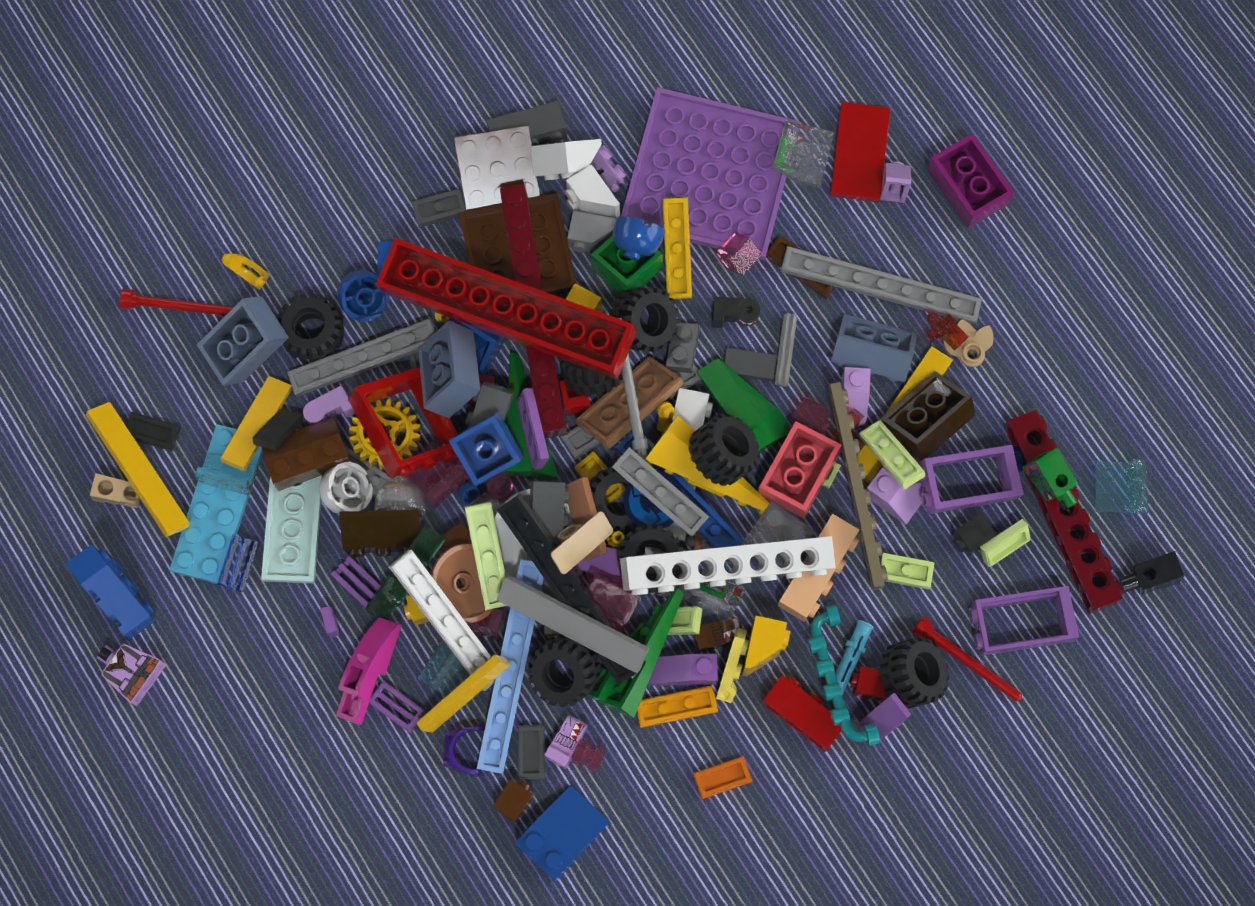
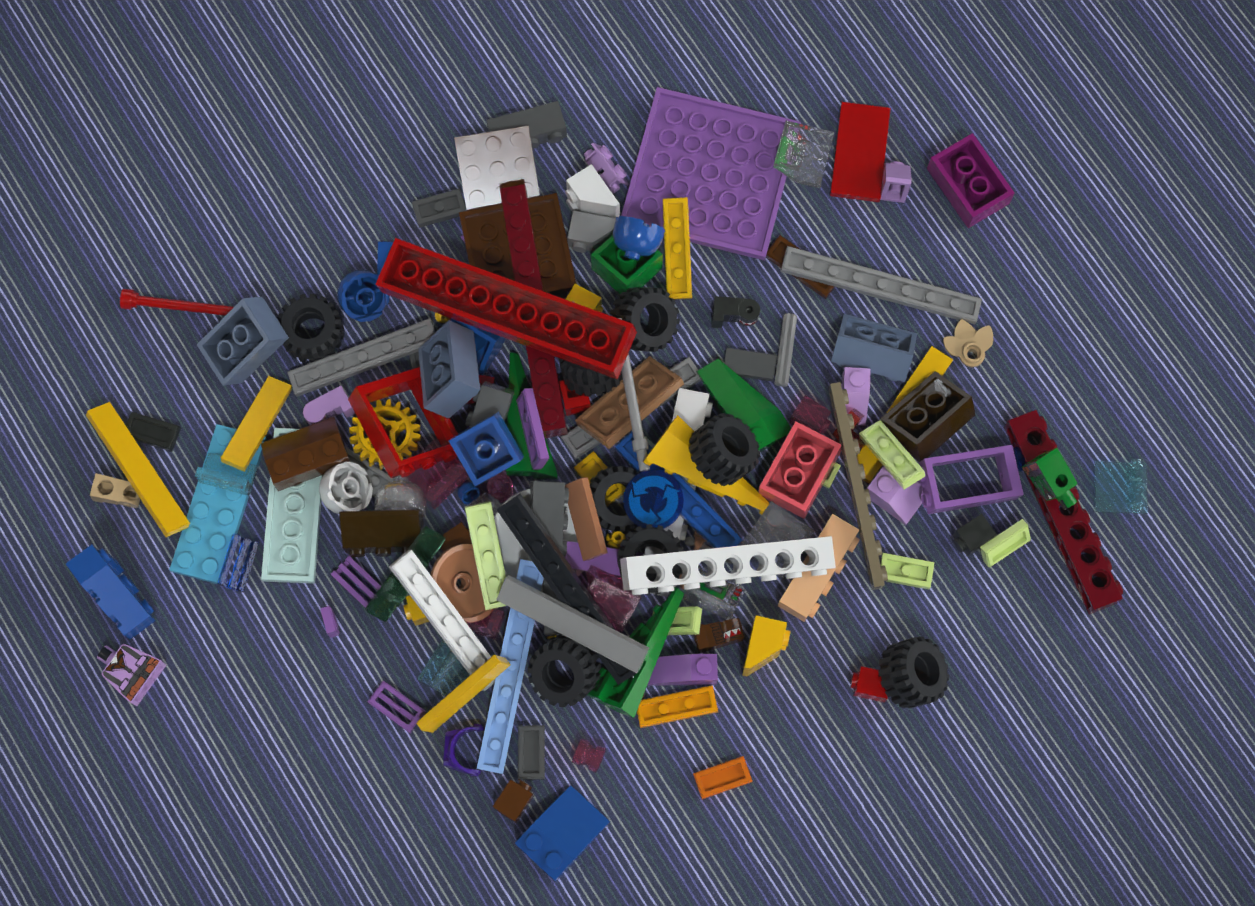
(237, 262): yellow helmet -> none
(277, 429): pearl dark grey tile -> none
(362, 670): dark pink slope -> none
(563, 158): white slope -> none
(566, 742): lavender leg -> none
(579, 541): tan piece -> none
(660, 492): light grey plate -> none
(665, 412): yellow arm -> none
(683, 348): dark grey plate -> none
(733, 669): light yellow hinge -> none
(739, 253): clear pink panel -> none
(802, 712): red brick -> none
(832, 690): teal bar -> none
(854, 649): medium azure pin -> none
(887, 716): medium lavender slope -> none
(926, 630): red piece -> none
(947, 329): clear red piece -> none
(1064, 610): medium lavender window -> none
(1164, 570): black torso -> none

